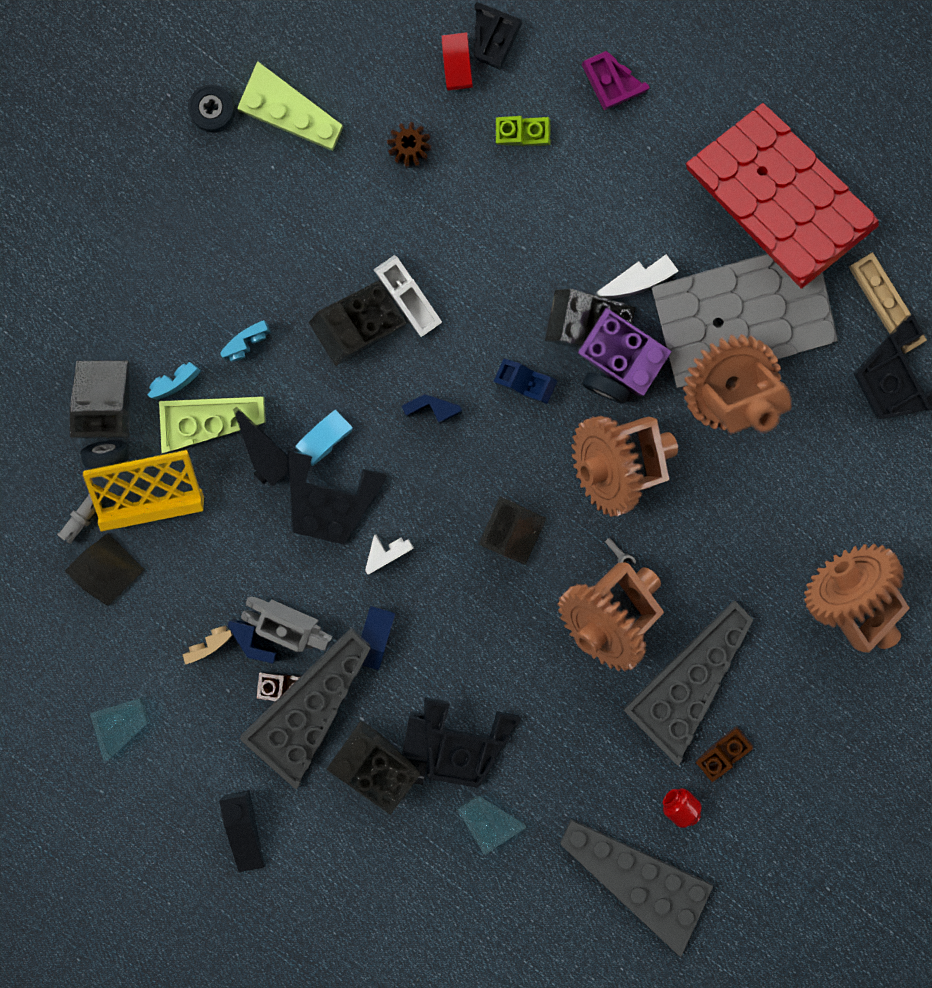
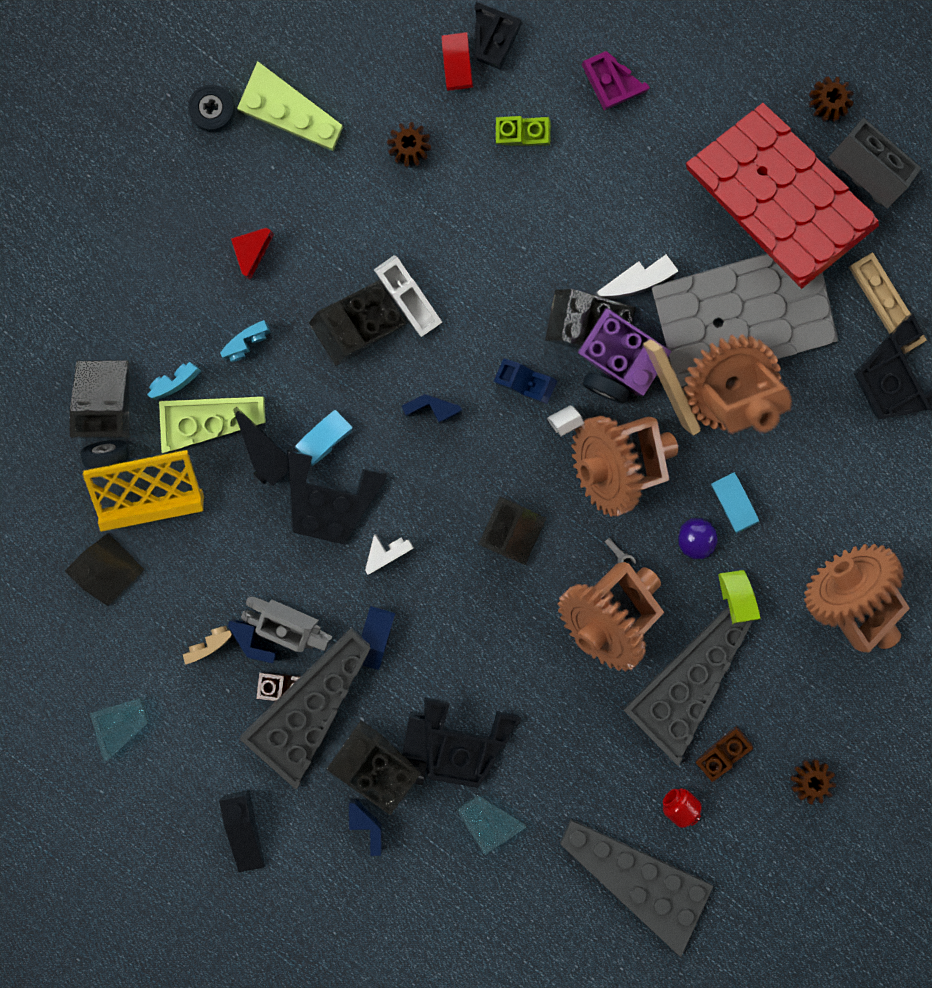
(78, 520): light grey pin -> none
(250, 249): none -> red slope
(362, 819): none -> dark blue slope
(565, 420): none -> white slope
(672, 386): none -> tan tile
(697, 538): none -> dark purple hair
(735, 502): none -> medium azure slope
(740, 596): none -> lime slope
(819, 772): none -> reddish brown gear
(839, 94): none -> reddish brown gear
(875, 163): none -> dark grey slope

